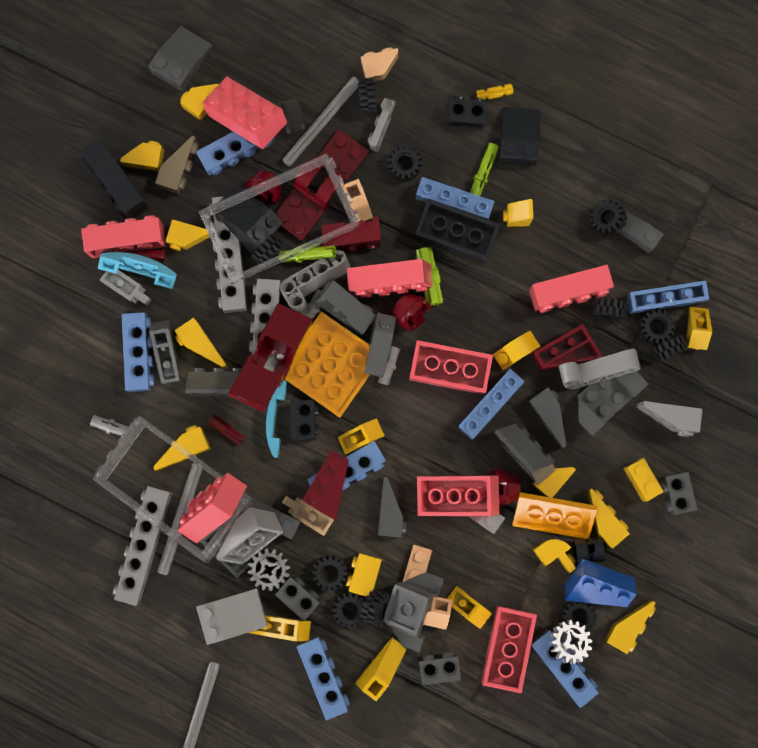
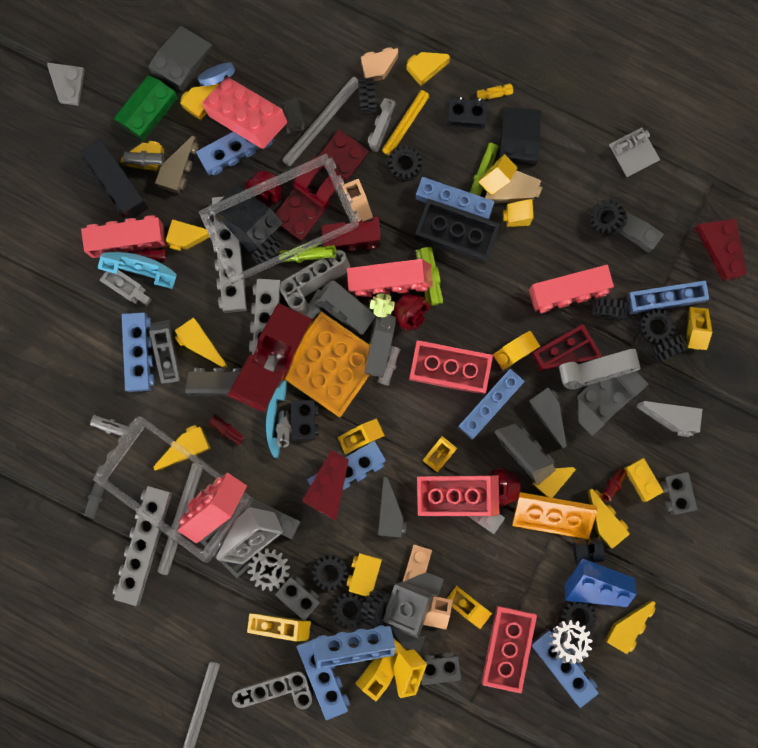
(67, 82): none -> light grey wing
(94, 500): none -> dark grey pin
(143, 158): none -> dark grey pin
(146, 107): none -> green slope
(216, 74): none -> medium blue tile
(231, 616): light grey slope -> none
(271, 692): none -> light grey beam
(283, 429): none -> light grey pin
(308, 515): tan hinge -> none
(365, 651): none -> medium blue brick
(382, 305): none -> yellowish green gear
(405, 123): none -> yellow axle
(408, 672): none -> yellow slope
(426, 65): none -> yellow slope
(439, 454): none -> yellow slope
(498, 175): none -> yellow slope
(518, 189): none -> tan slope
(553, 549): yellow brick -> none
(613, 485): none -> dark red axle
(634, 152): none -> light grey hinge
(724, 247): none -> dark red wedge

